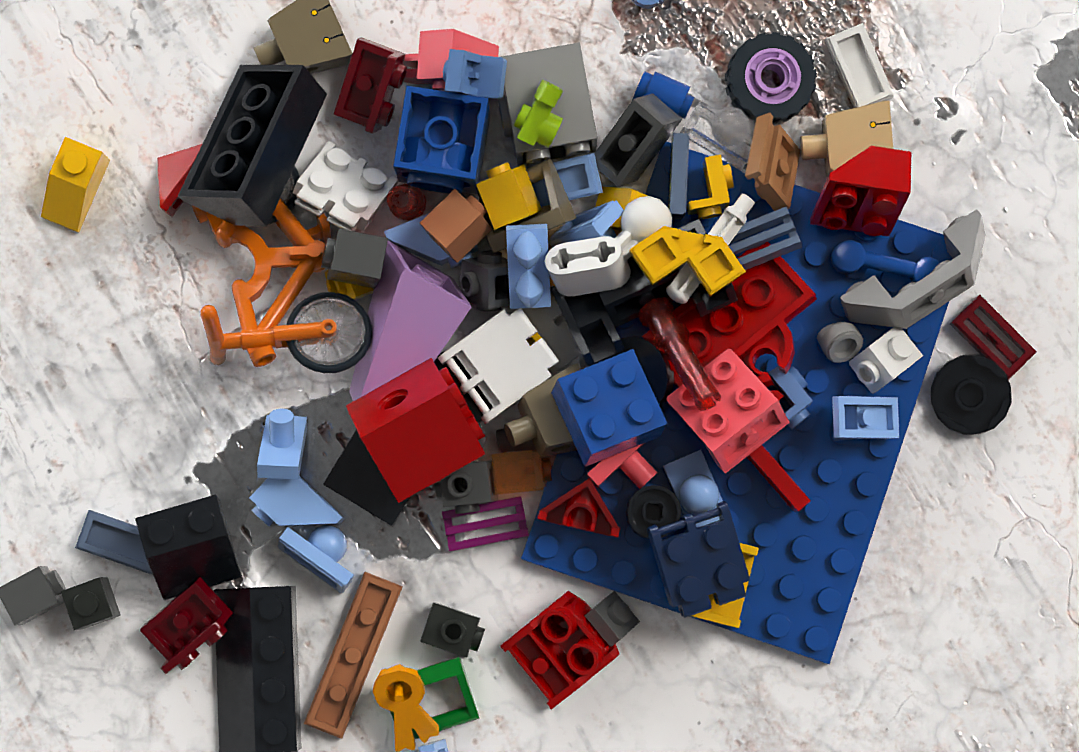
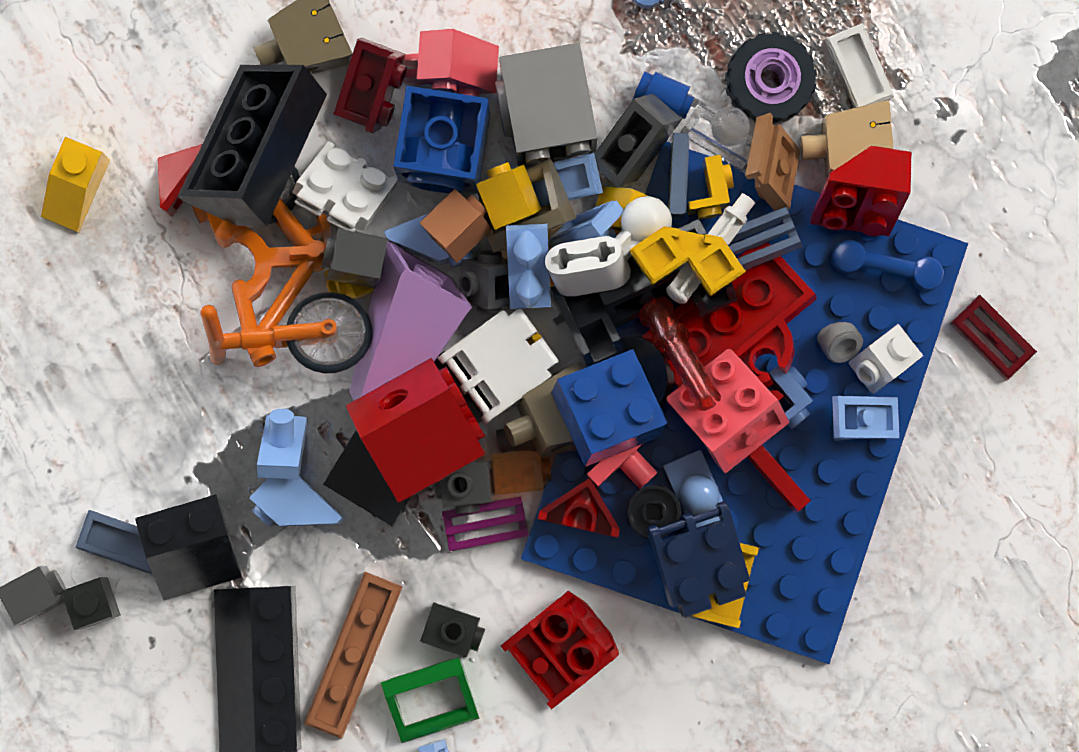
(187, 623): dark red bracket -> none
(319, 554): light blue tile -> none
(401, 691): light orange piece -> none
(416, 200): clear red pin -> none
(474, 74): medium blue bracket -> none
(538, 122): lime plate -> none
(612, 618): dark grey plate -> none
(871, 303): light grey slope -> none
(971, 394): black tile -> none

